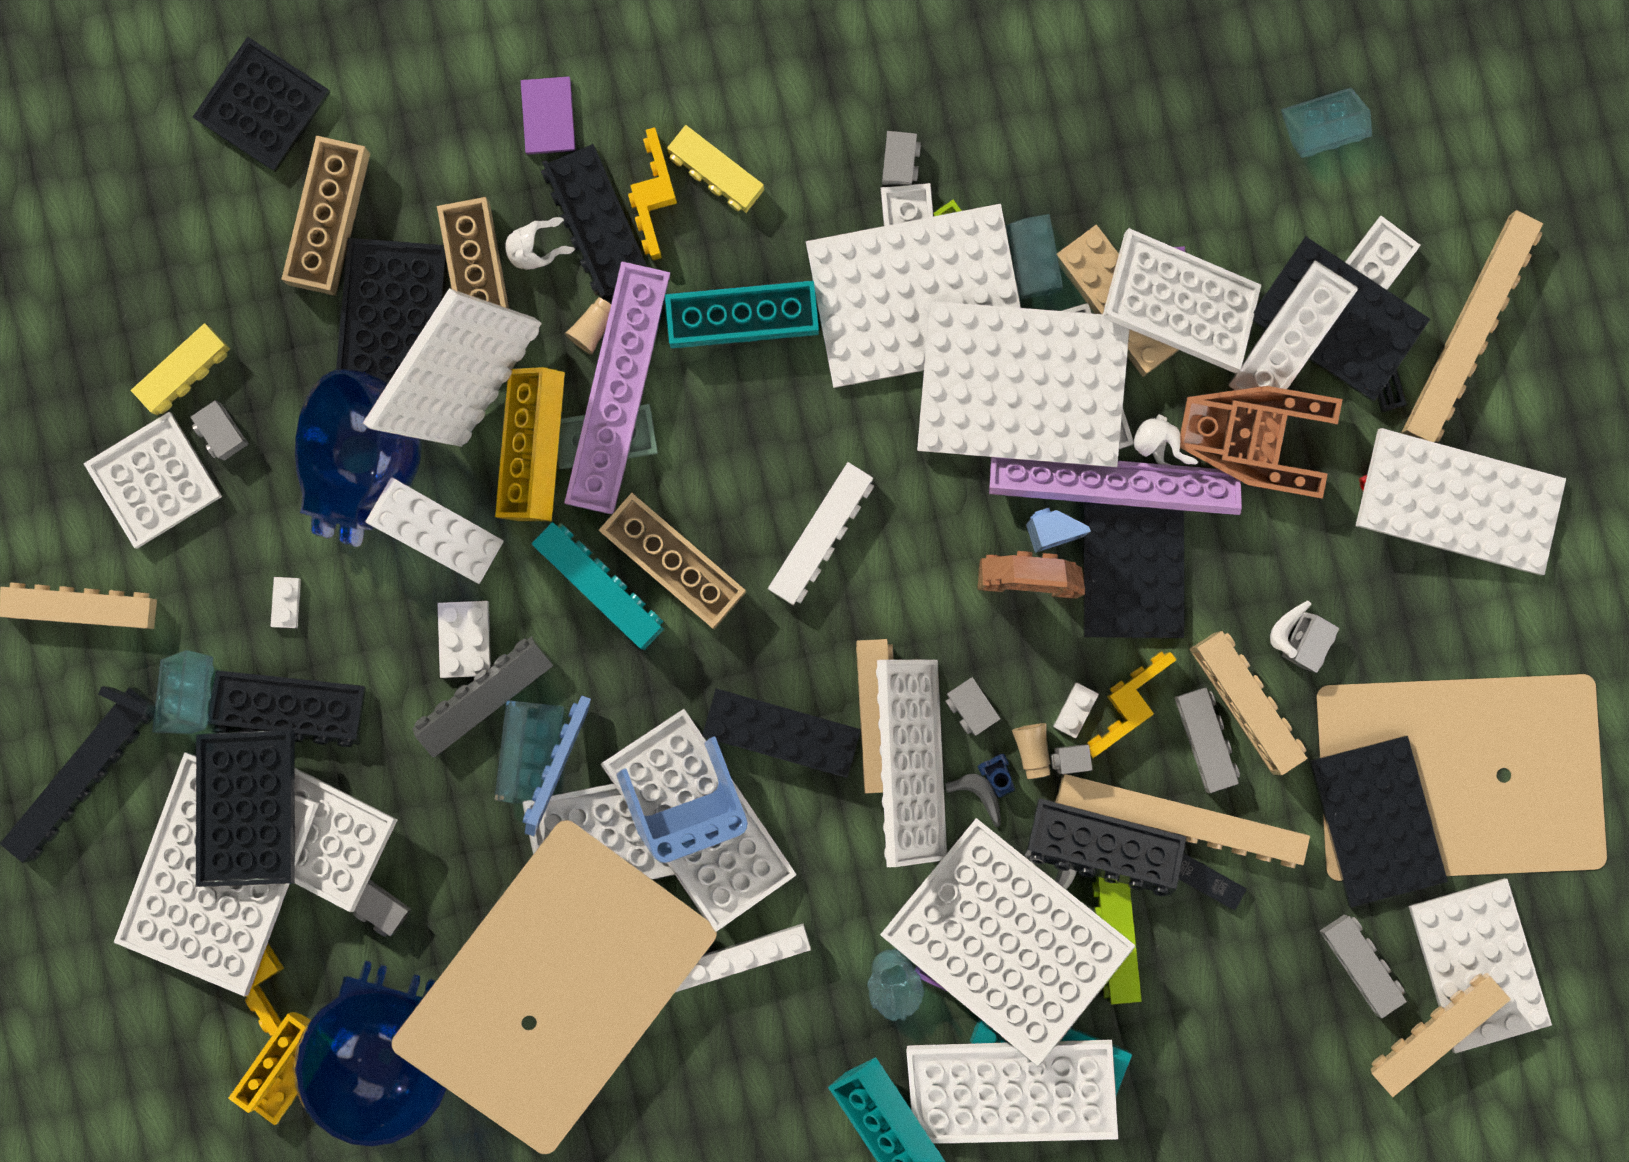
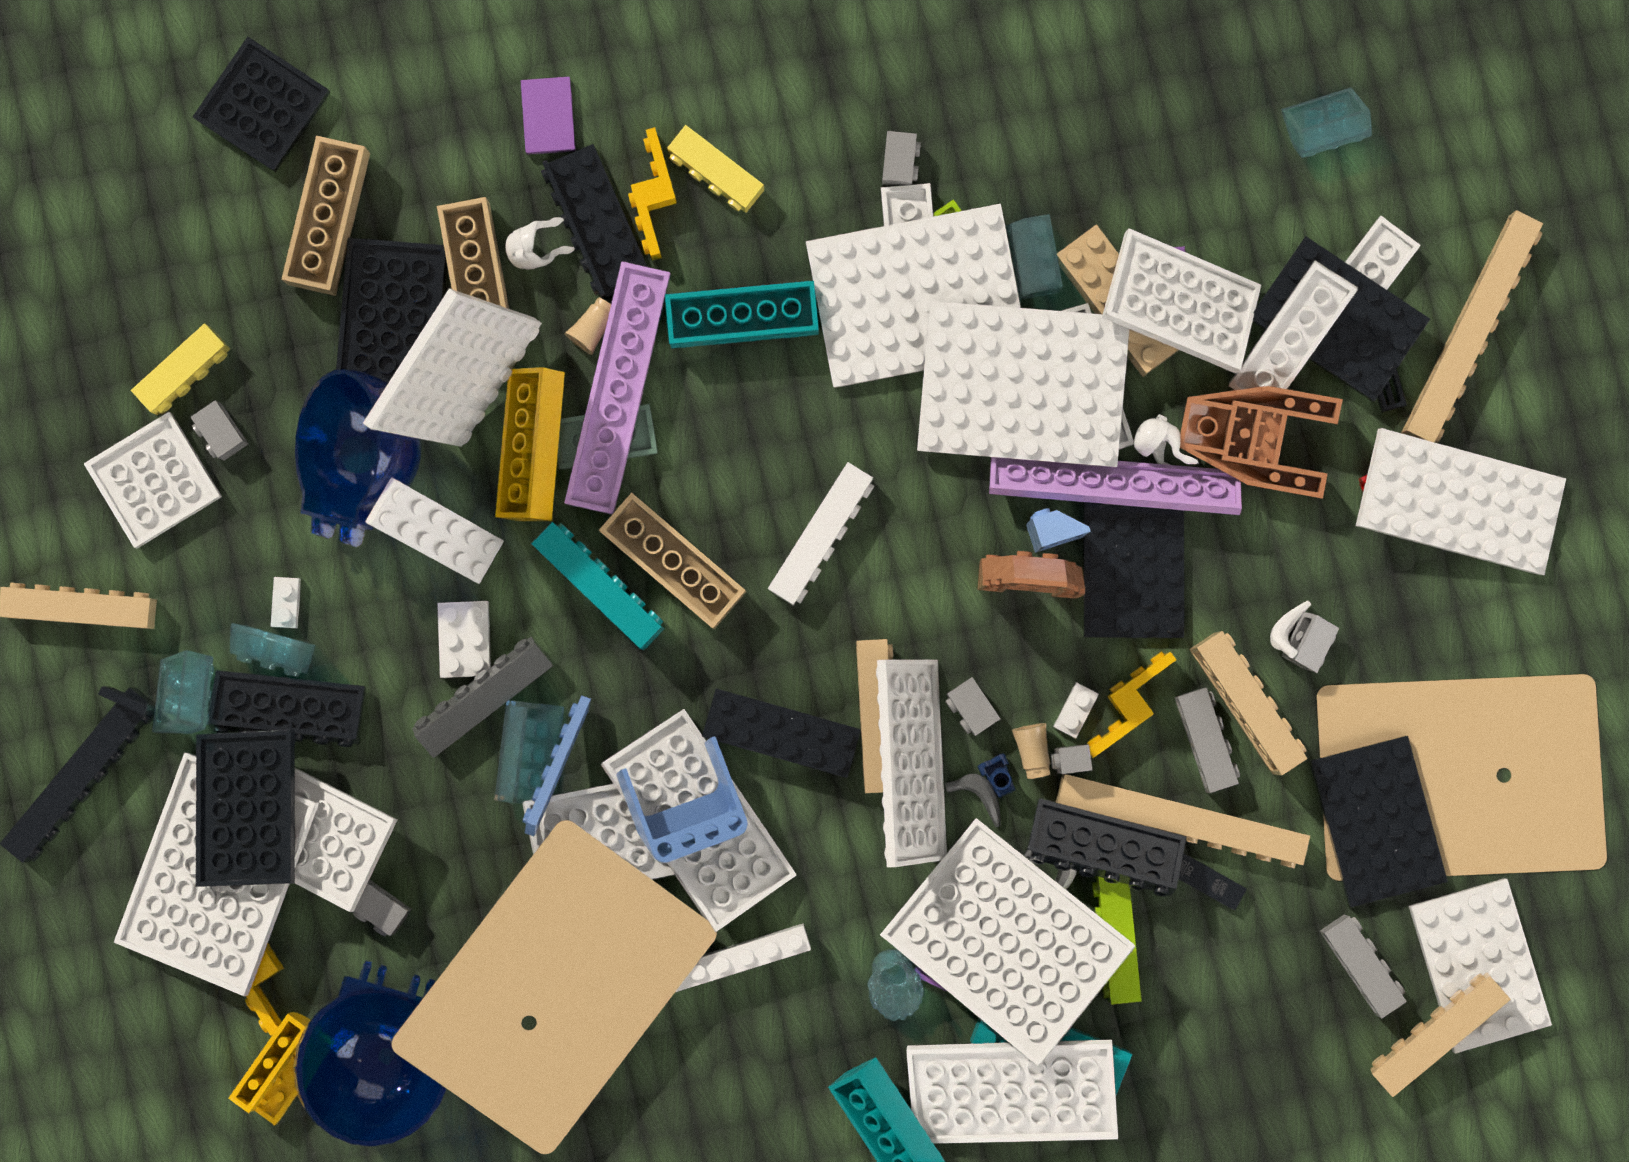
(270, 649): none -> clear light blue slope

